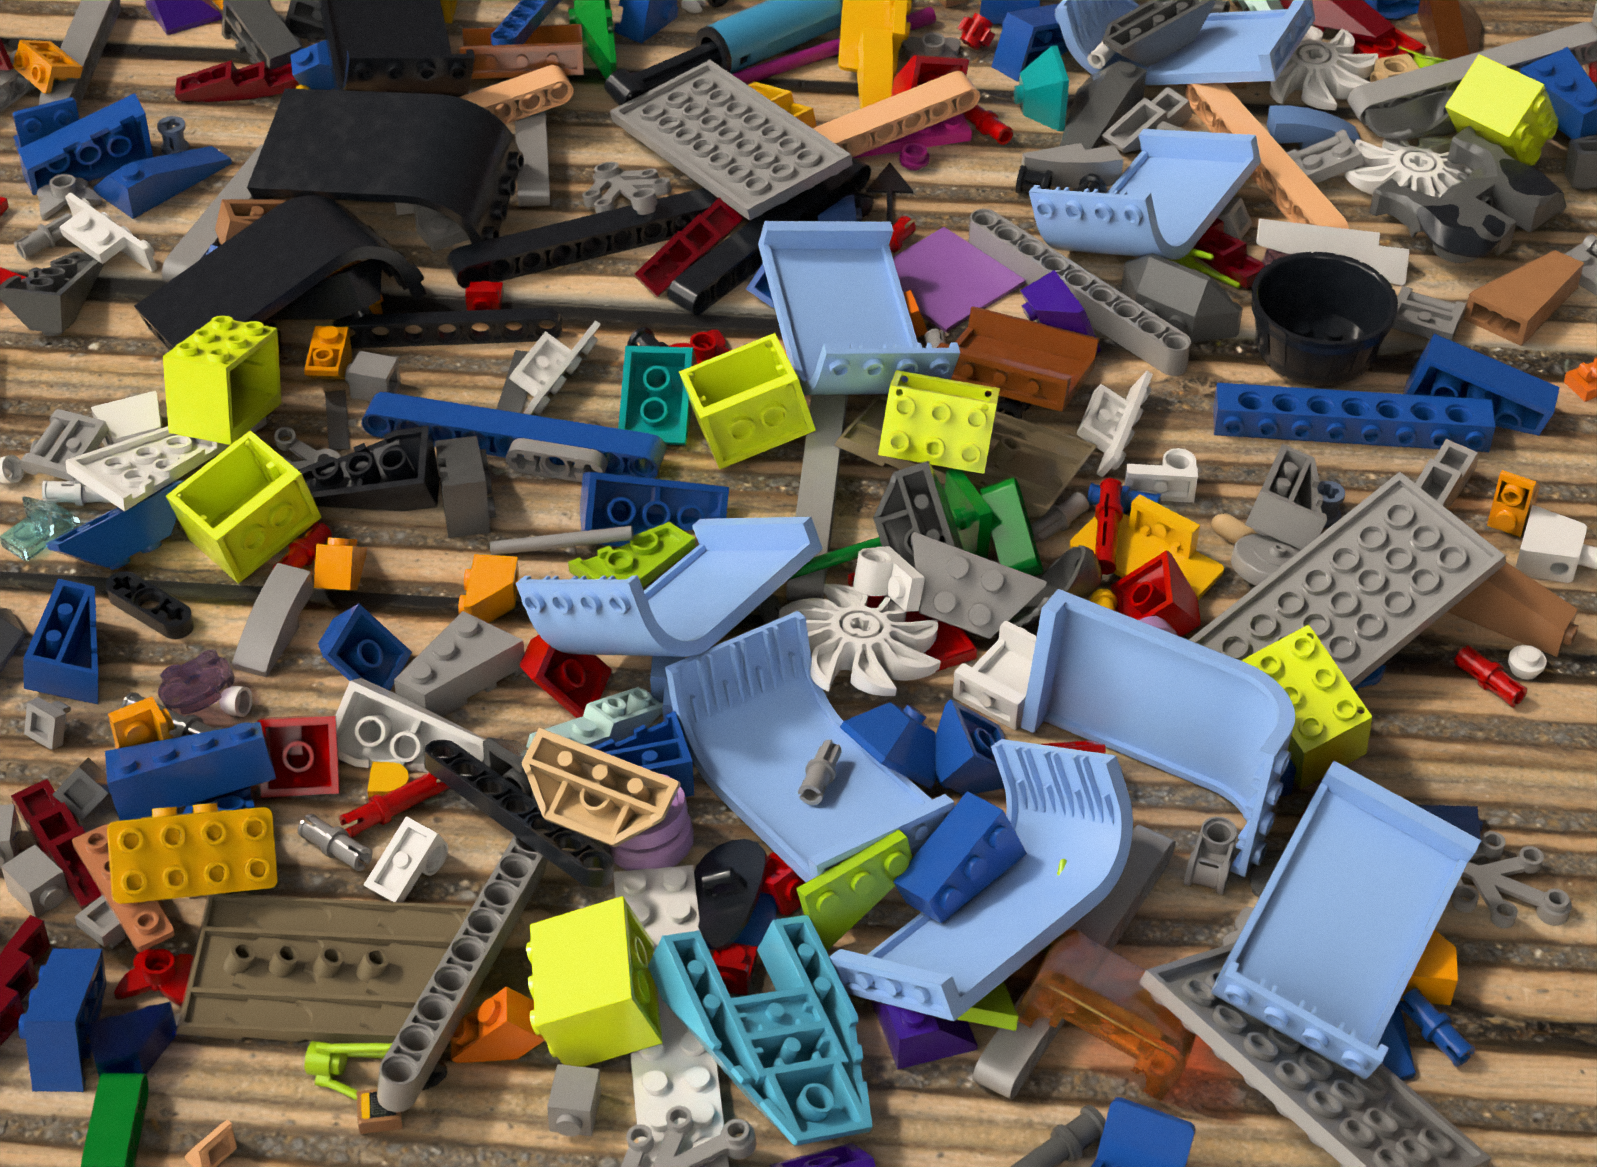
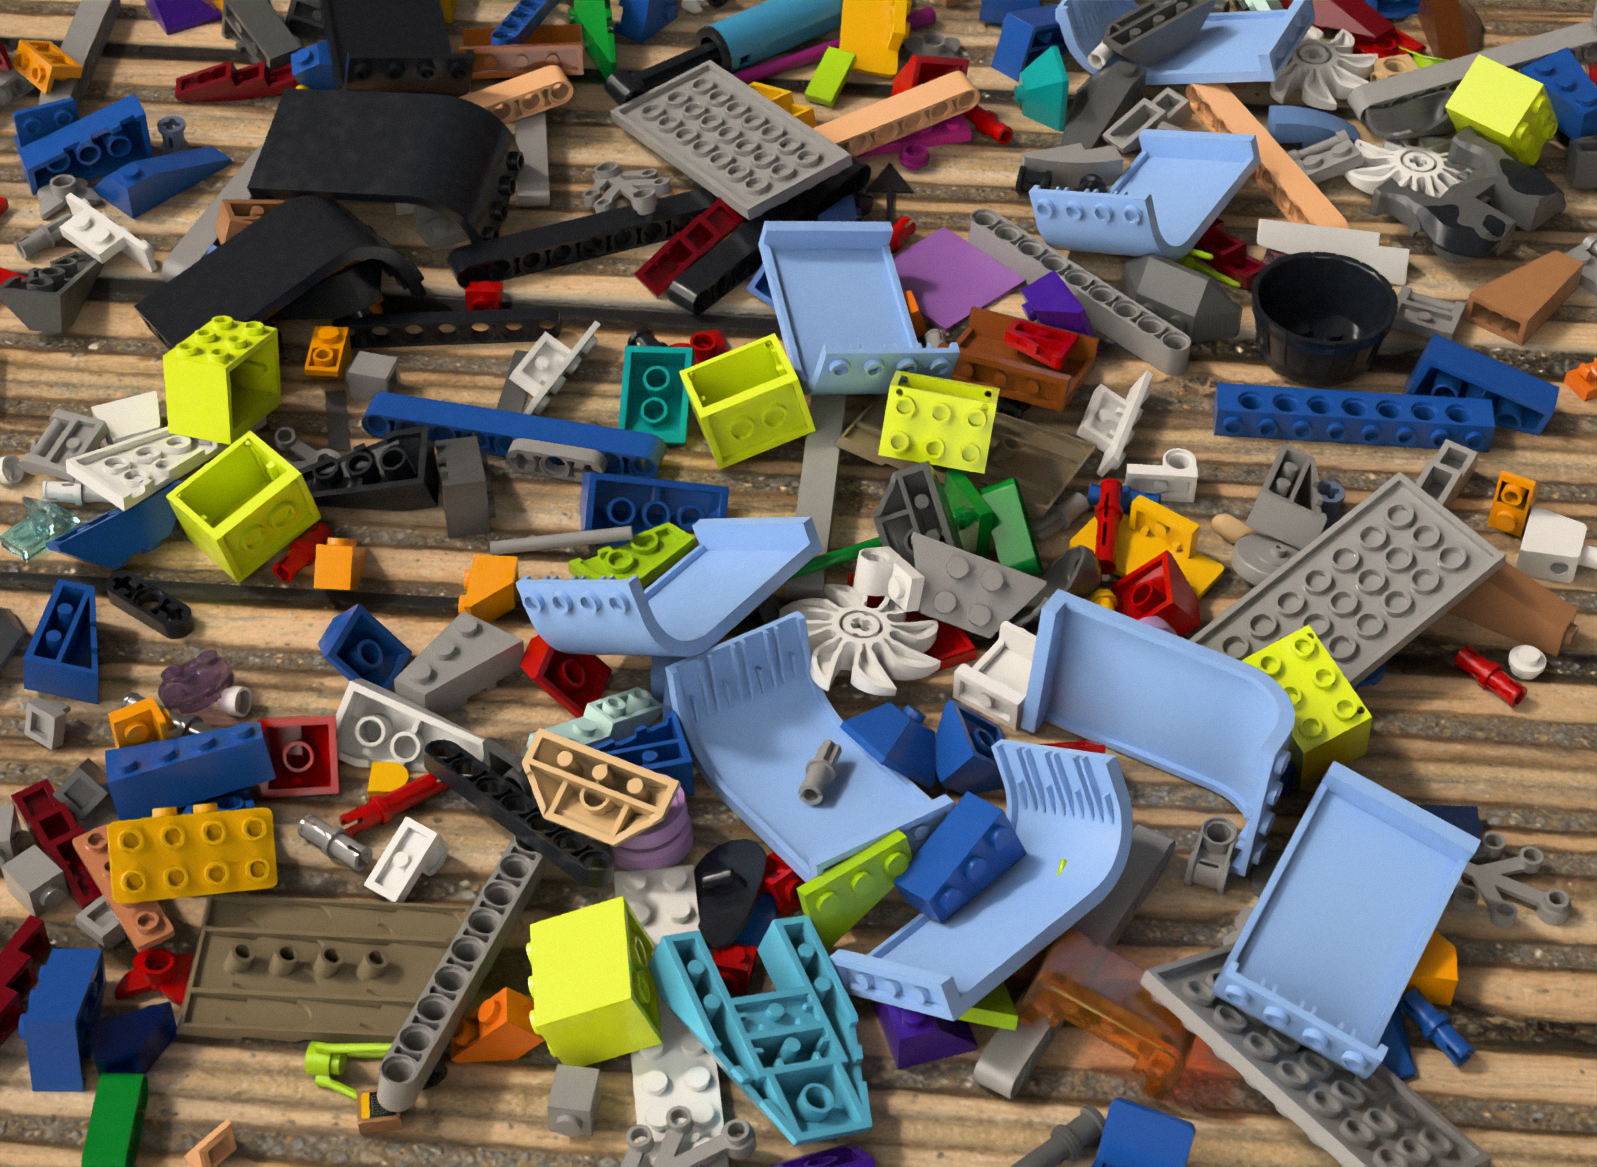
(273, 619): light grey slope -> none
(830, 76): none -> lime tile
(875, 65): yellow slope -> none
(976, 31): red gear -> none
(1041, 342): none -> red wing
(1235, 218): light grey tile -> none

